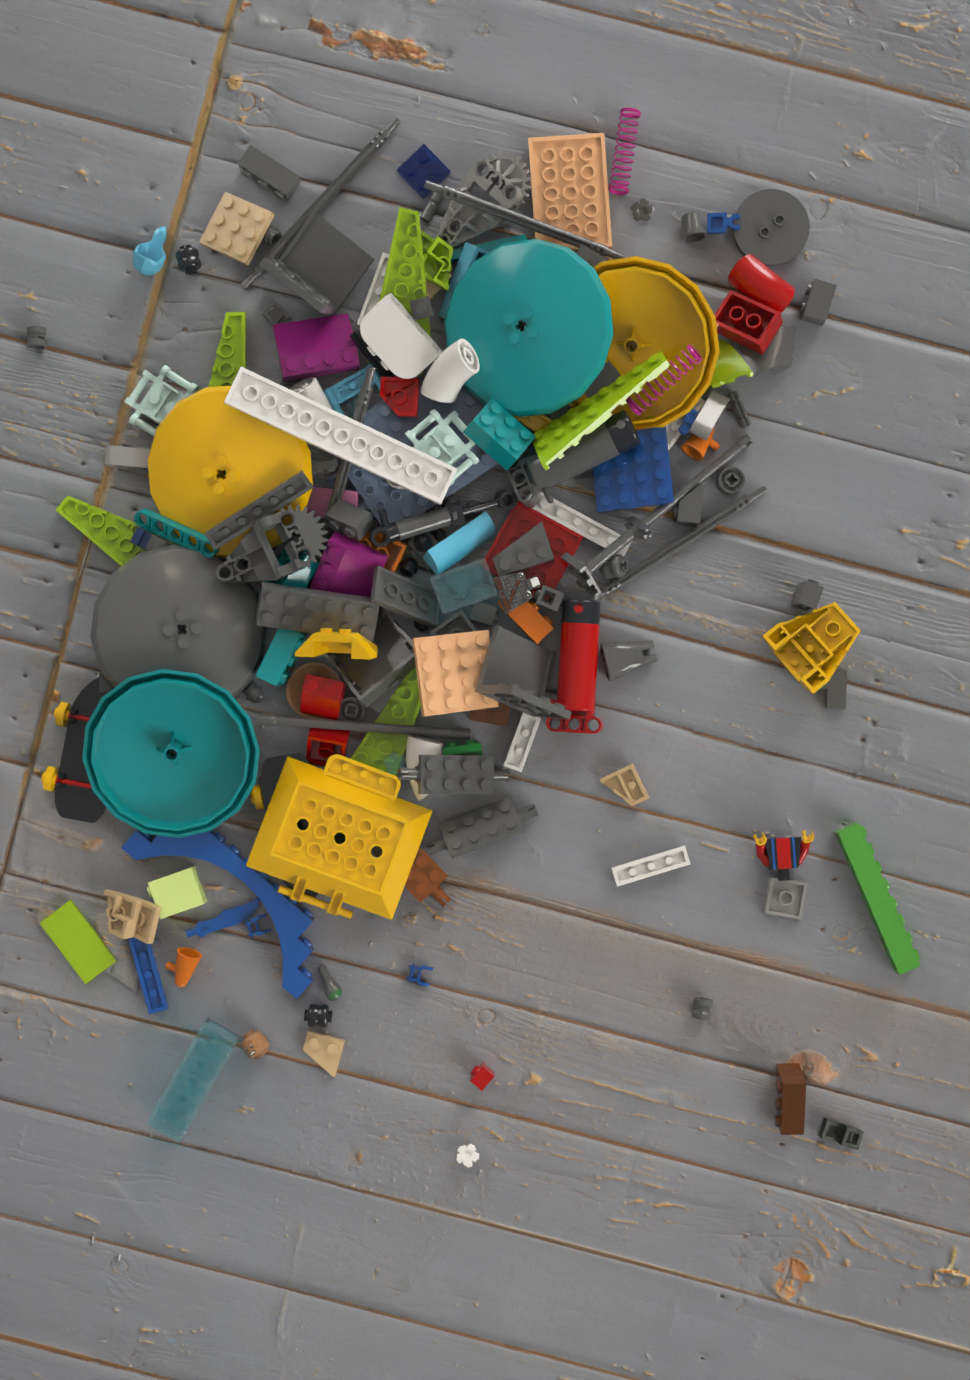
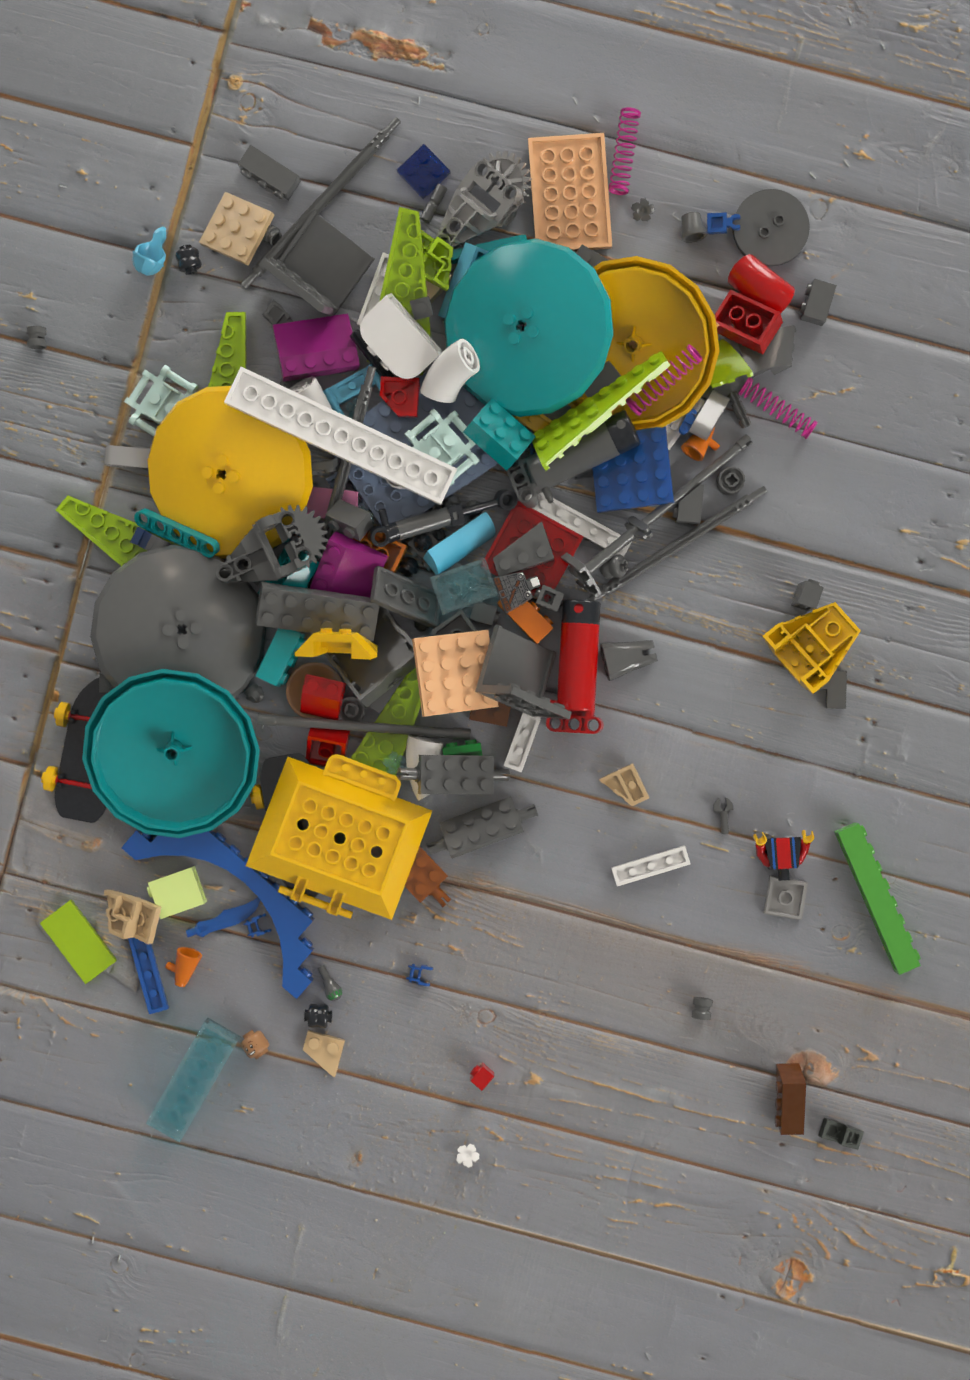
(259, 508): dark grey plate -> none
(521, 220): dark grey axle -> none
(723, 814): none -> dark grey bar
(806, 432): none -> dark pink piece

